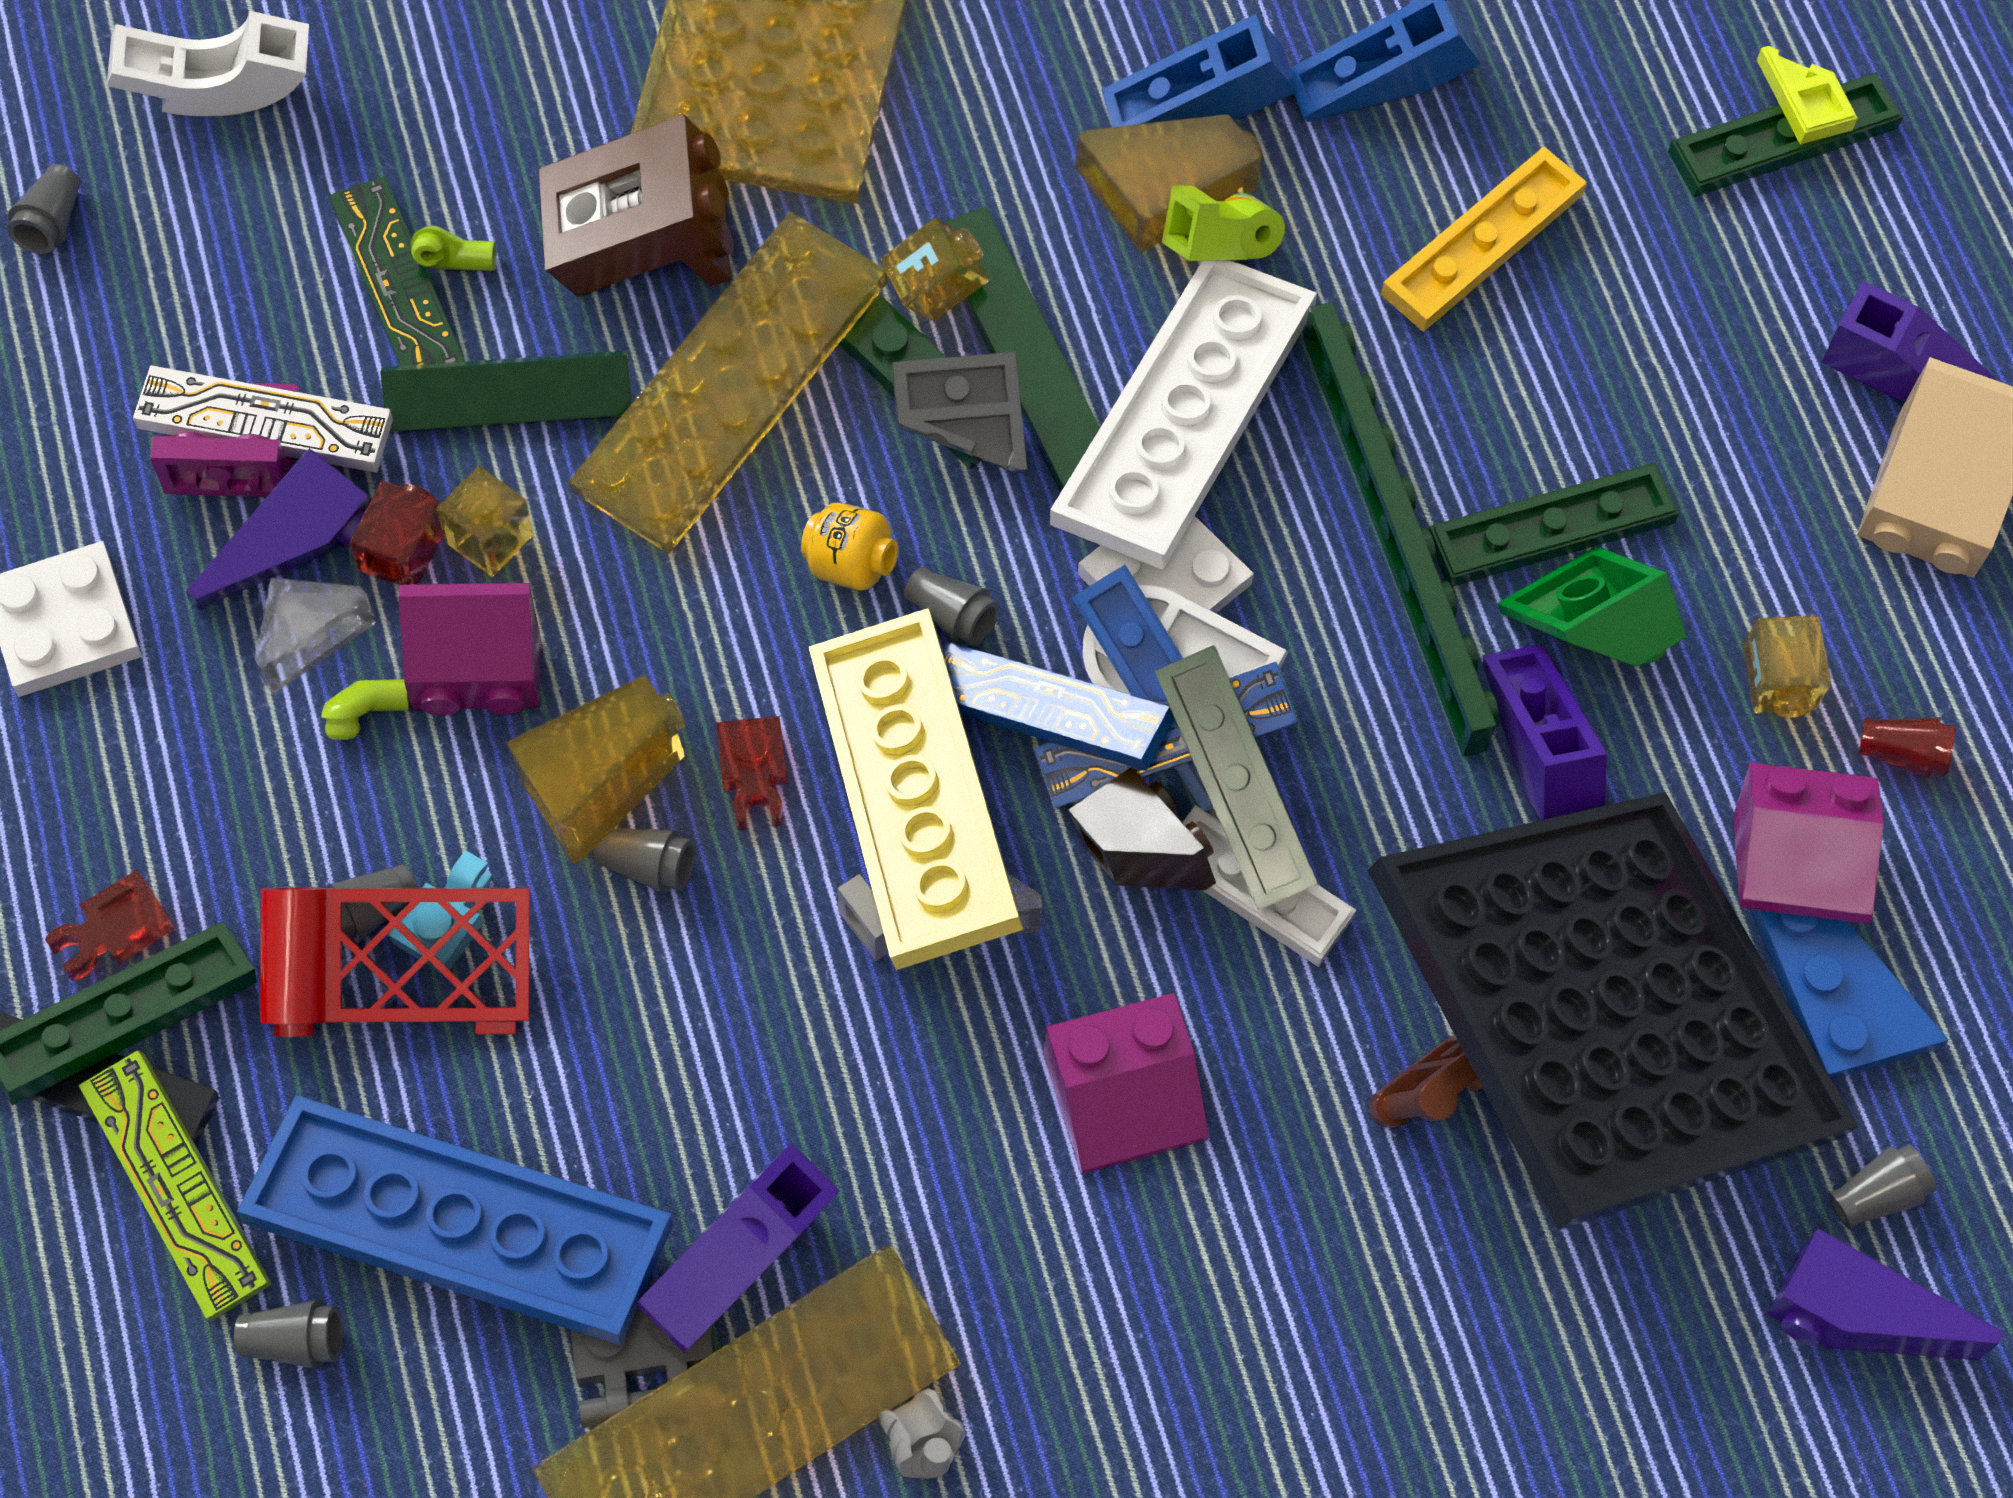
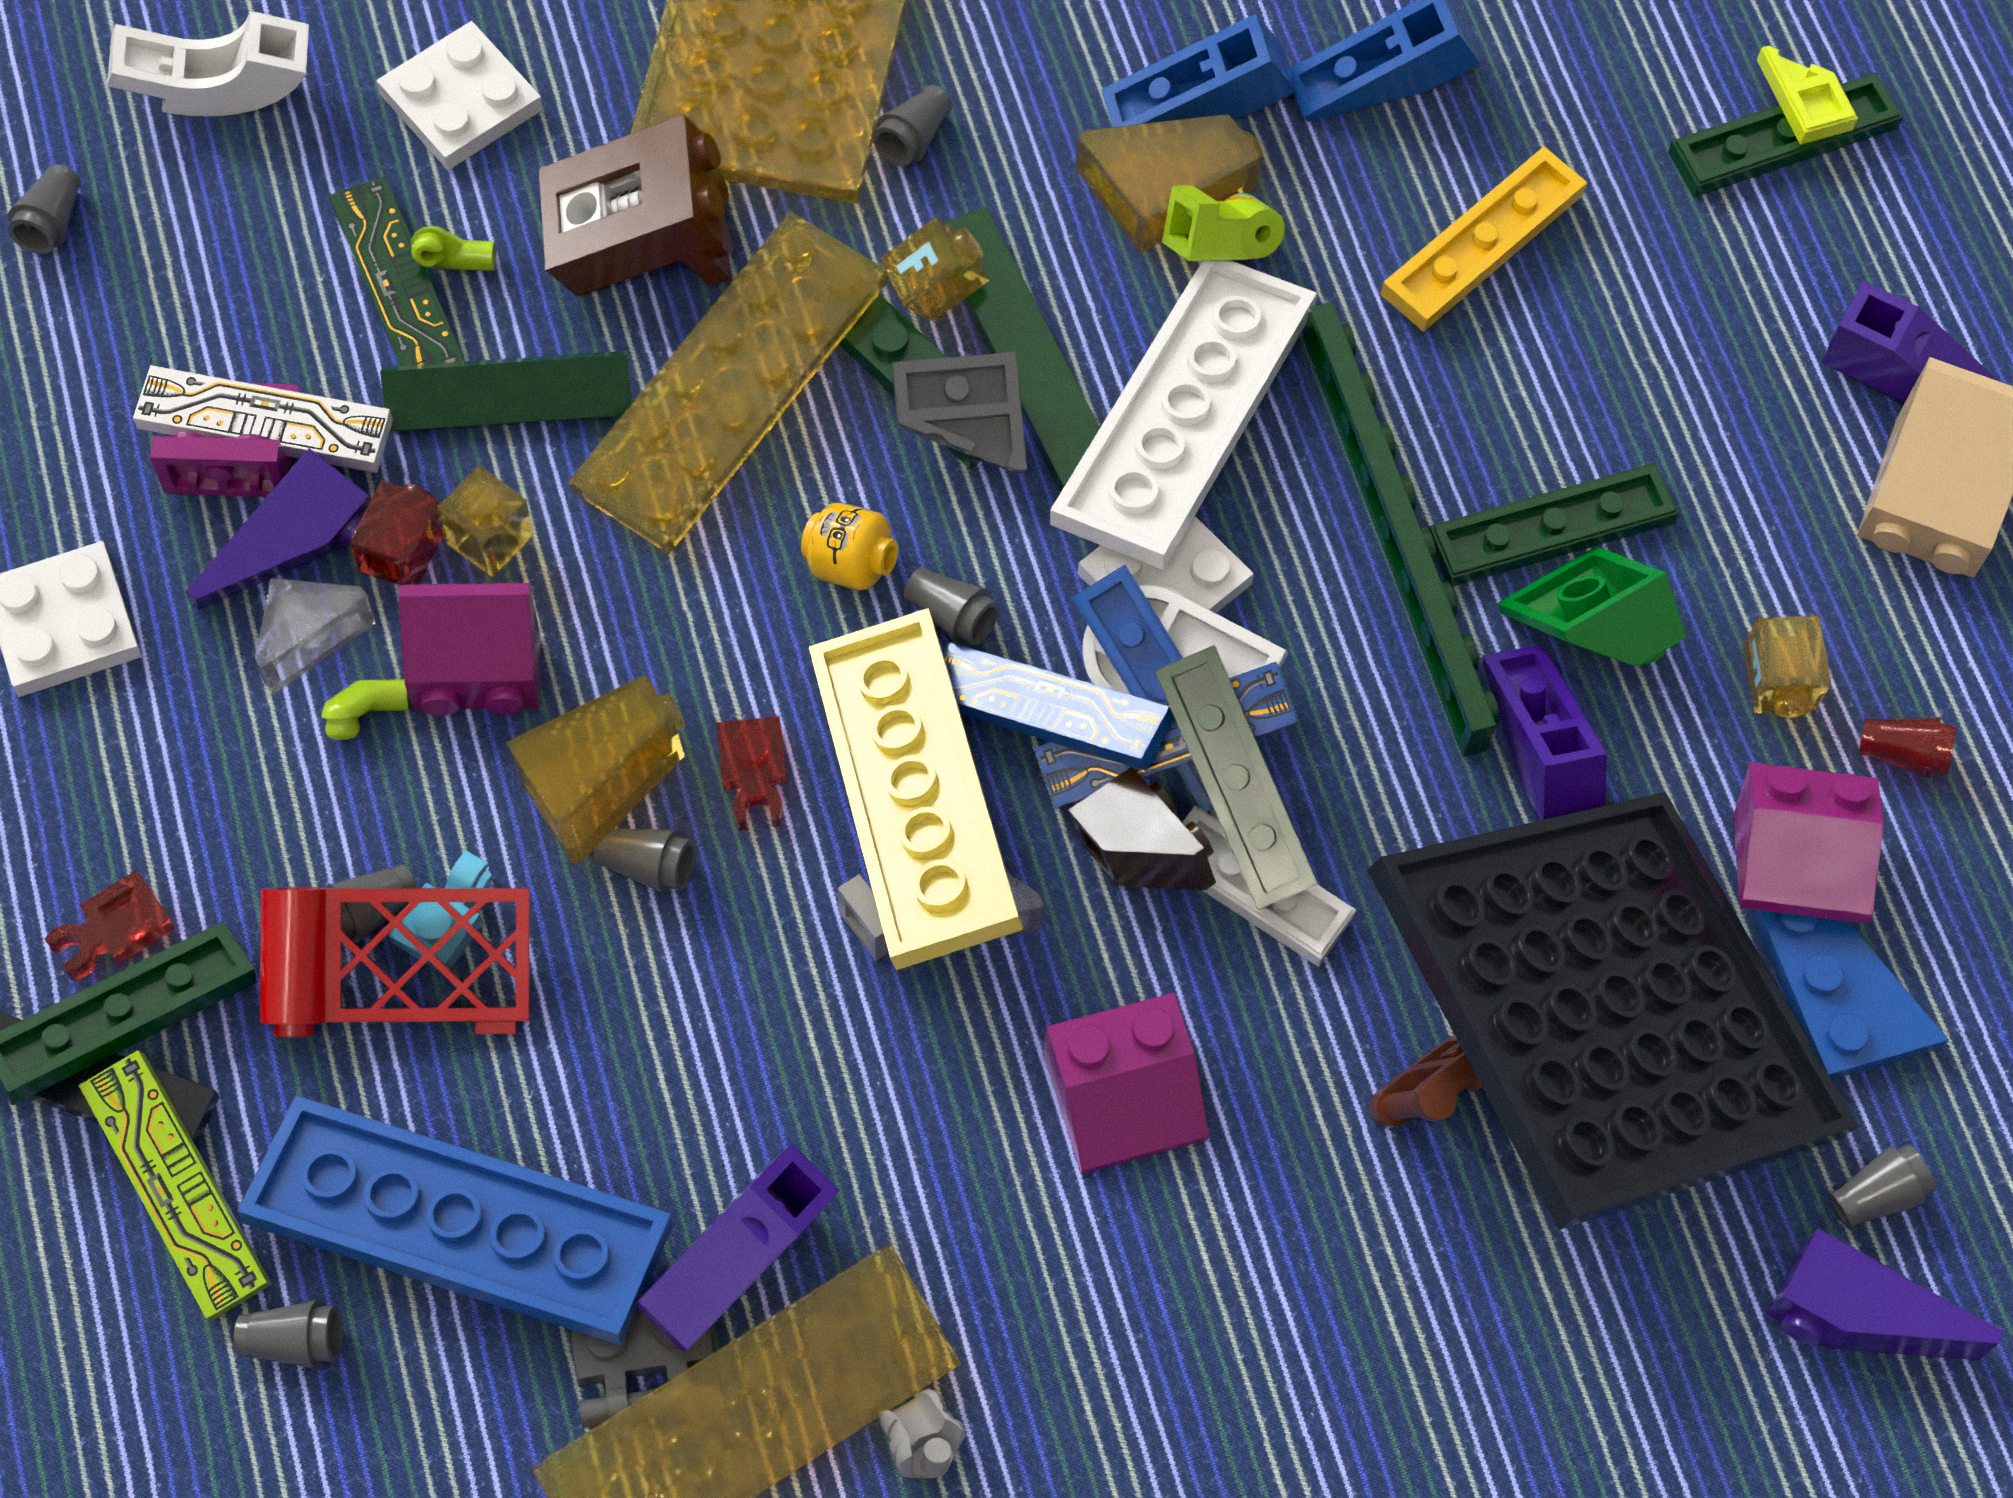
(459, 95): none -> white plate
(909, 128): none -> dark grey cone

